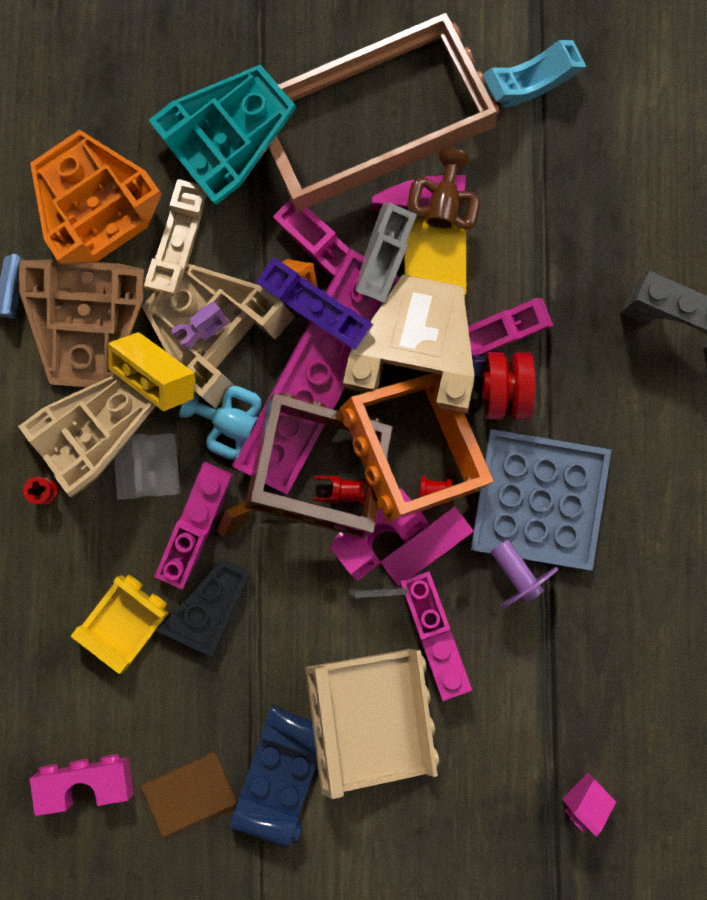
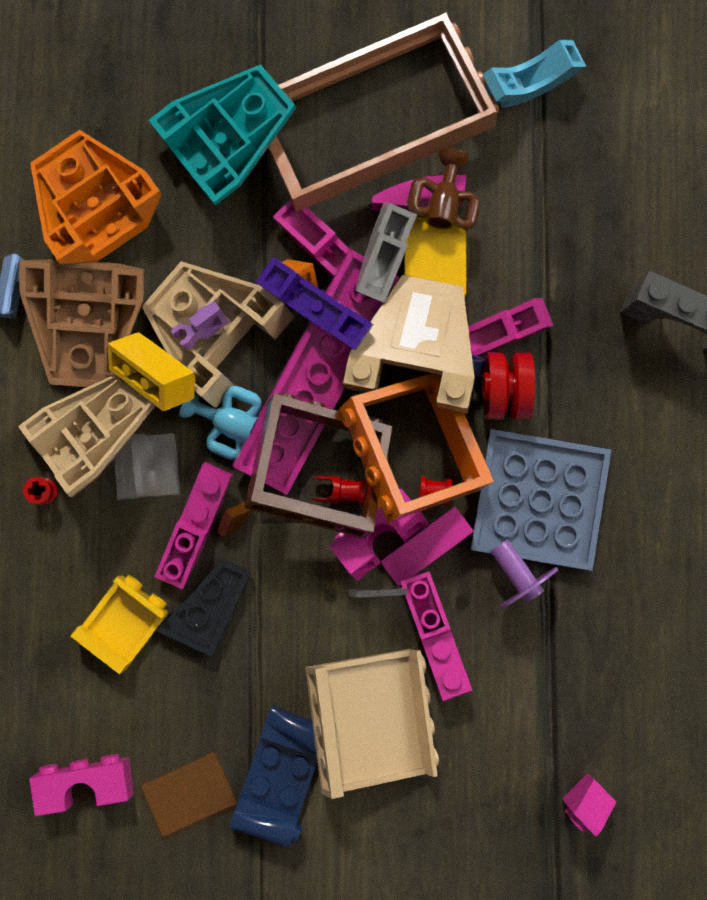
(178, 238): tan slope -> none

